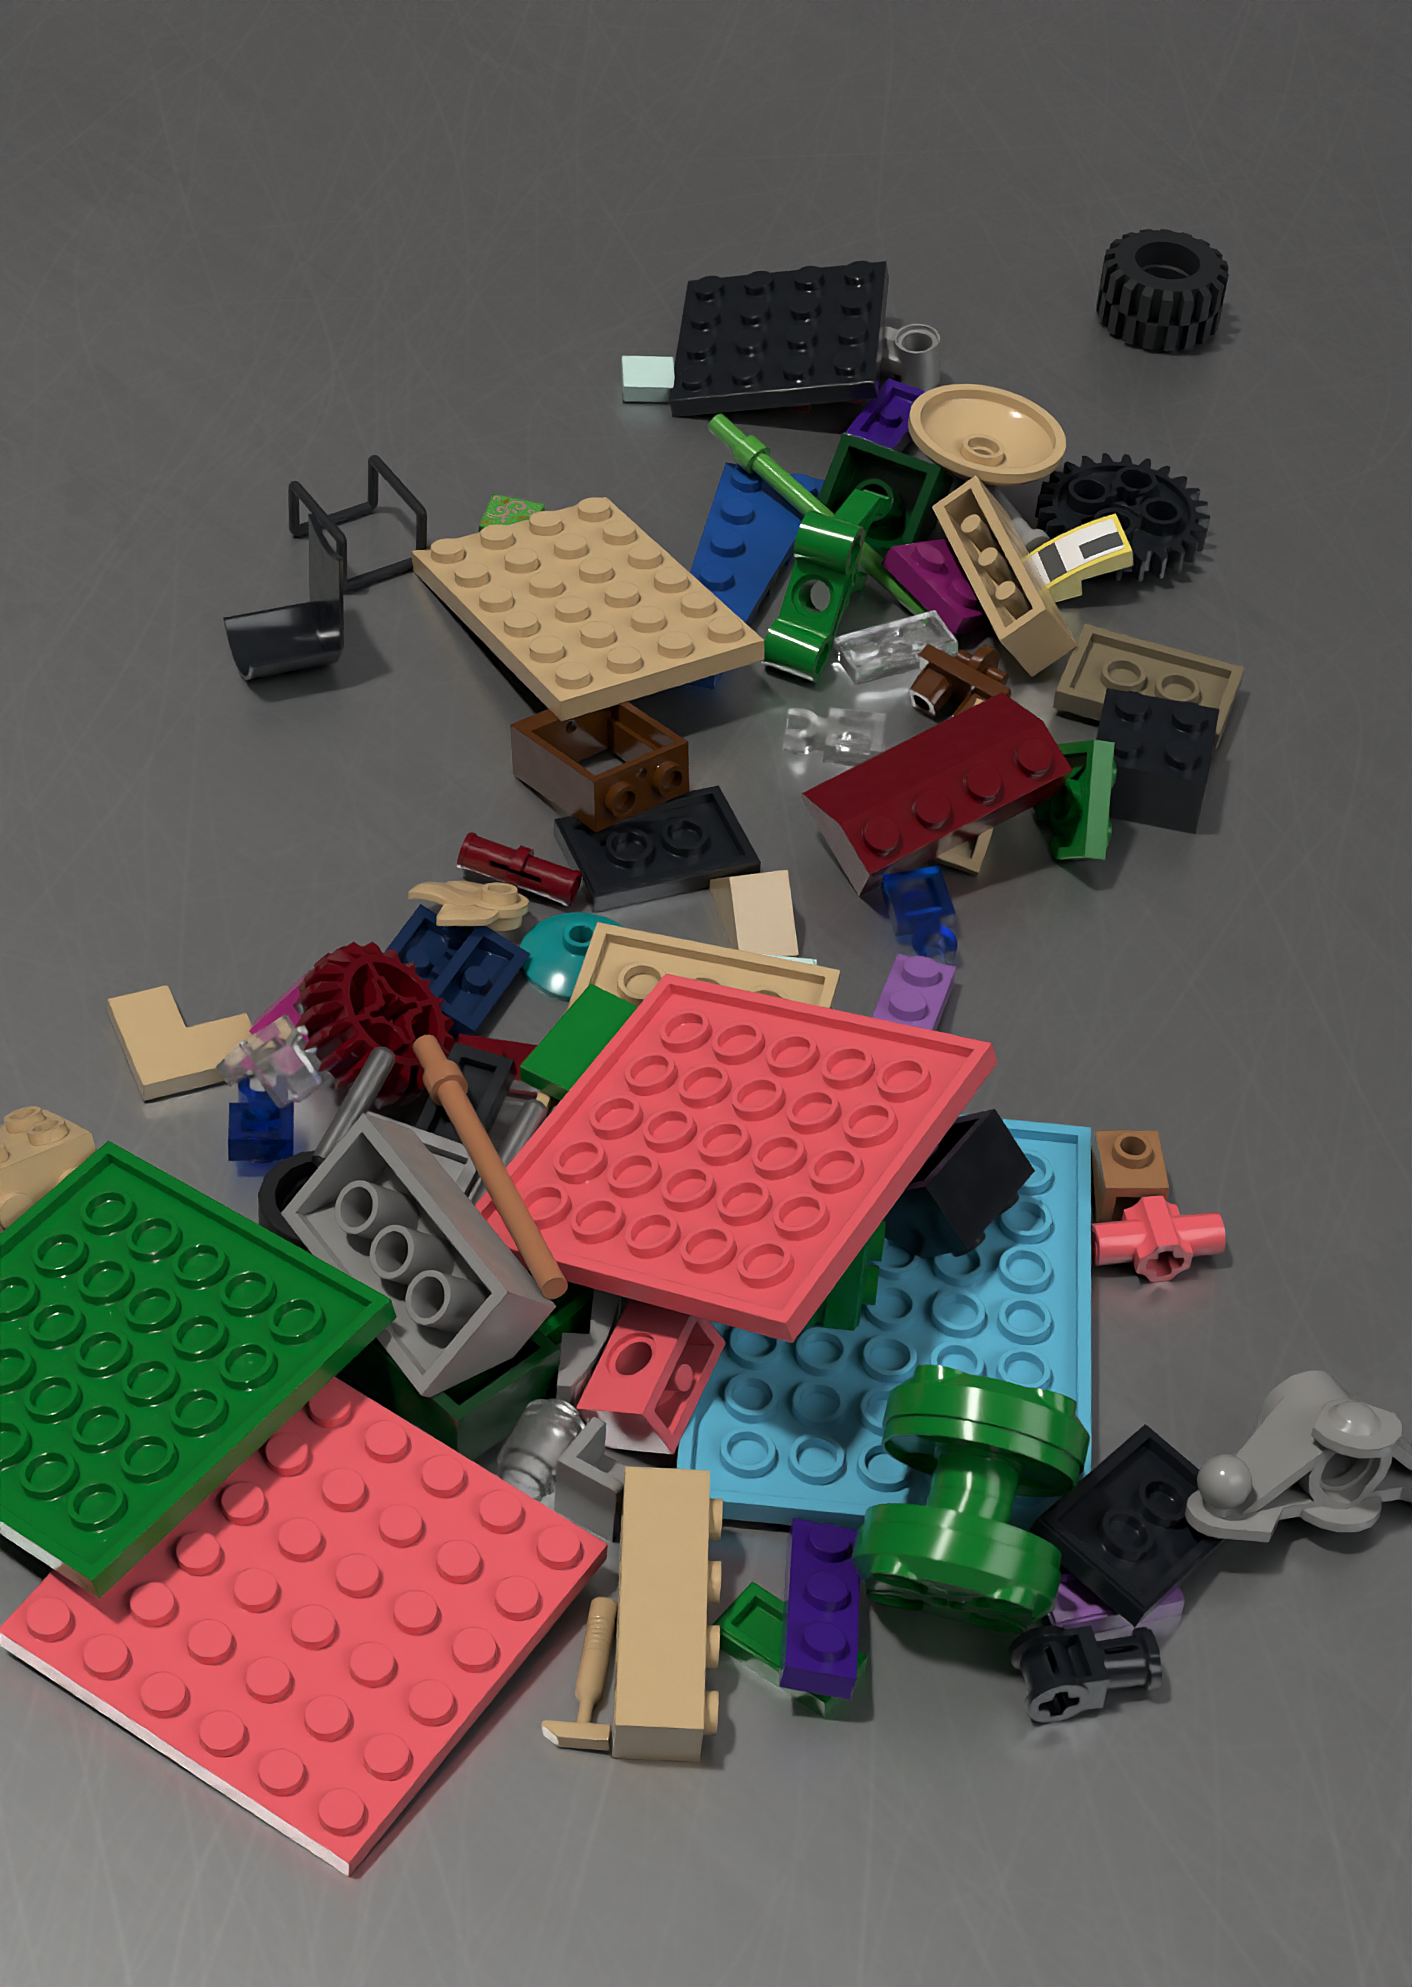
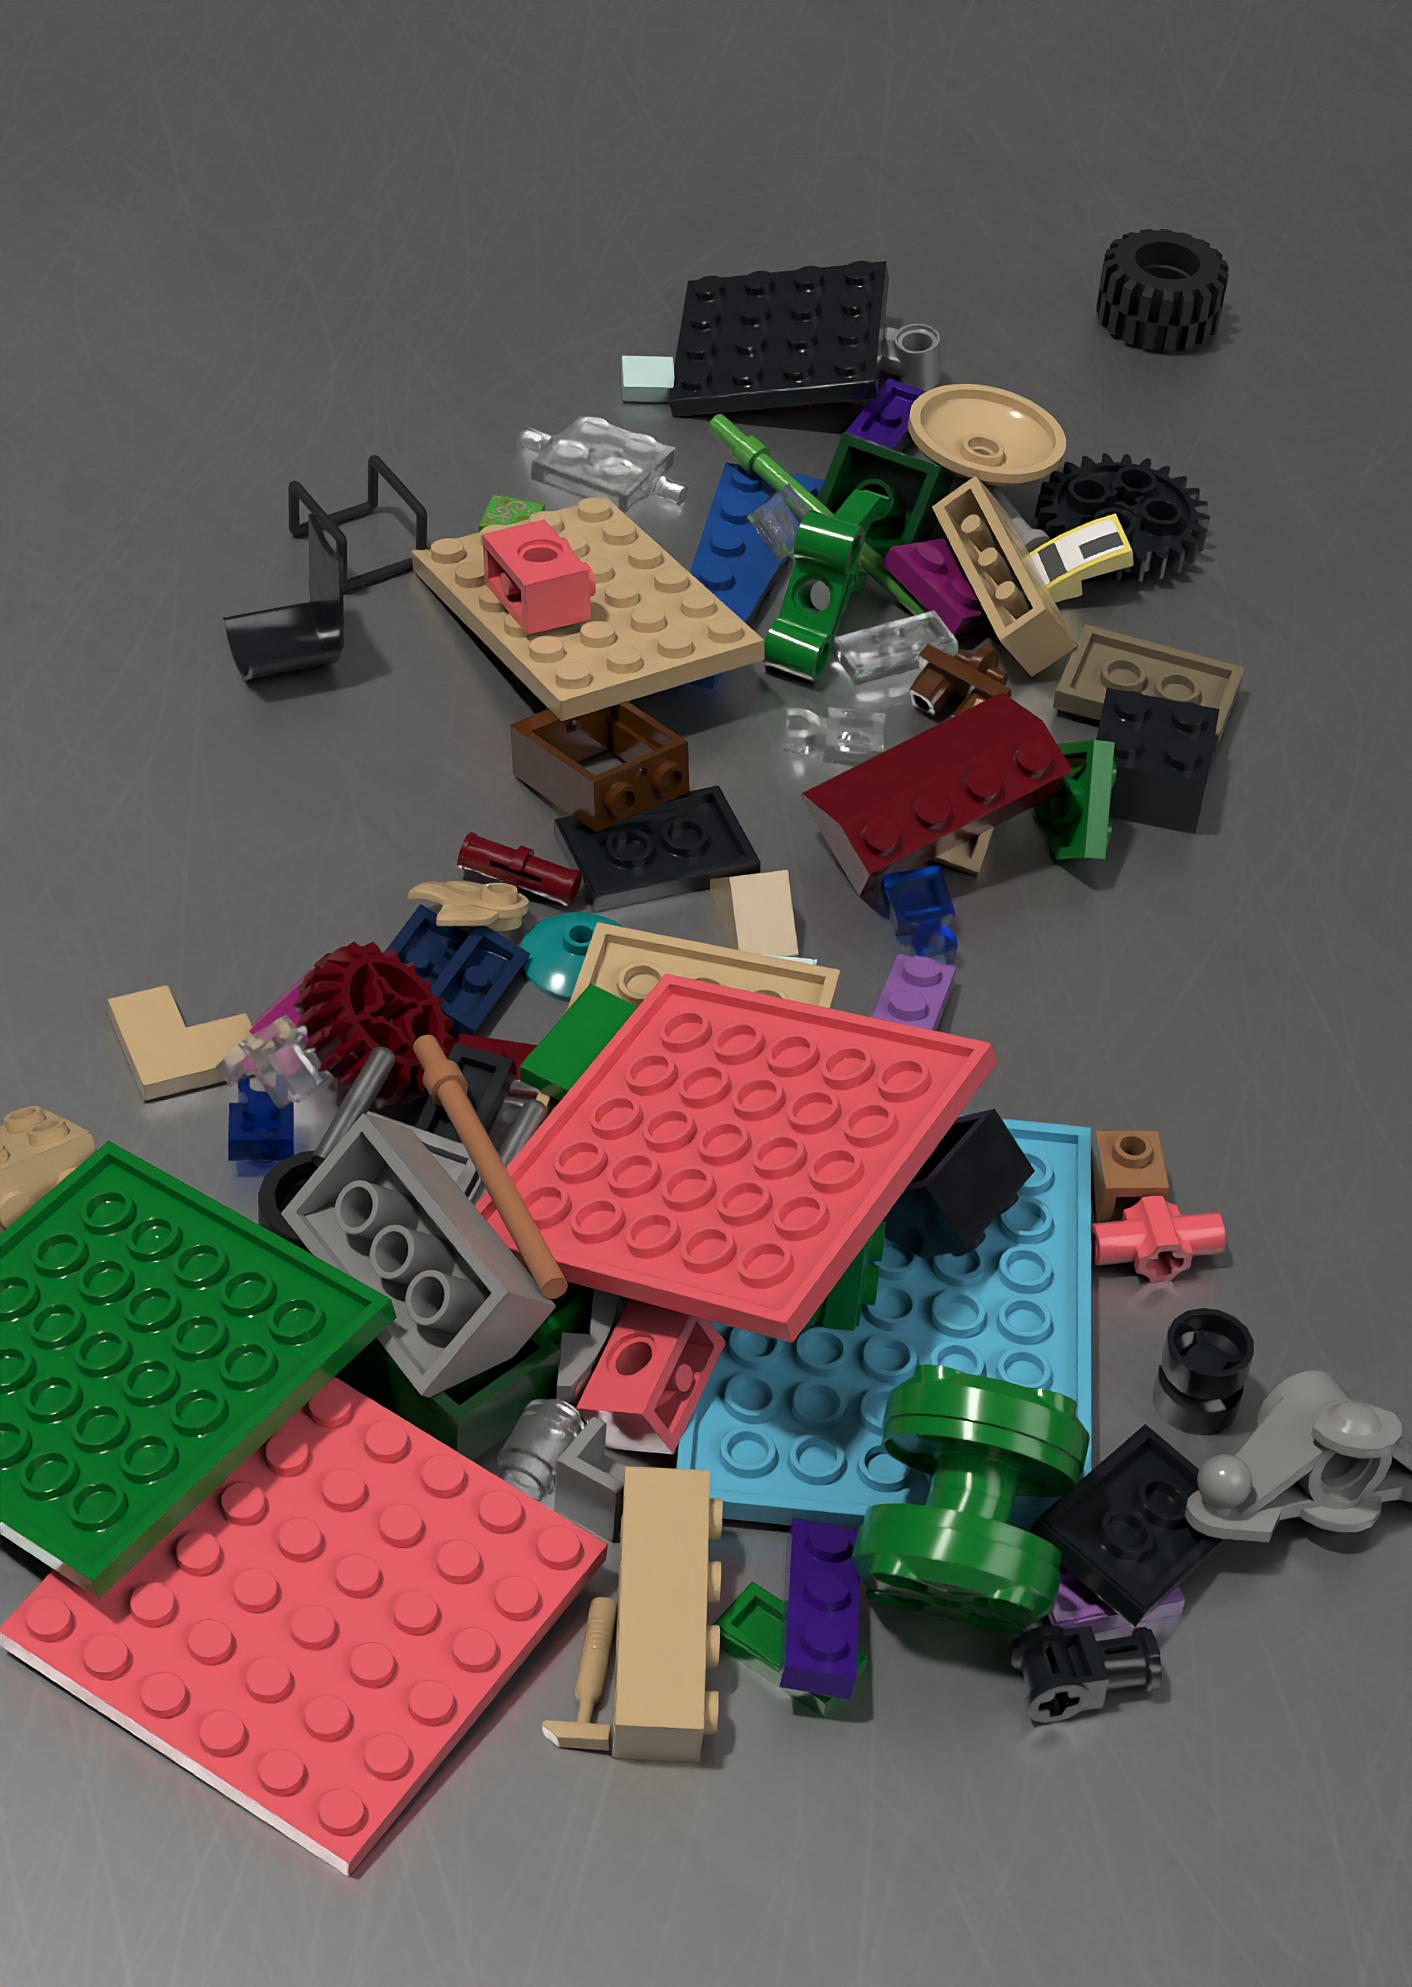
(537, 576): none -> coral brick
(603, 462): none -> clear plate
(779, 521): none -> clear plate
(1203, 1371): none -> black wheel

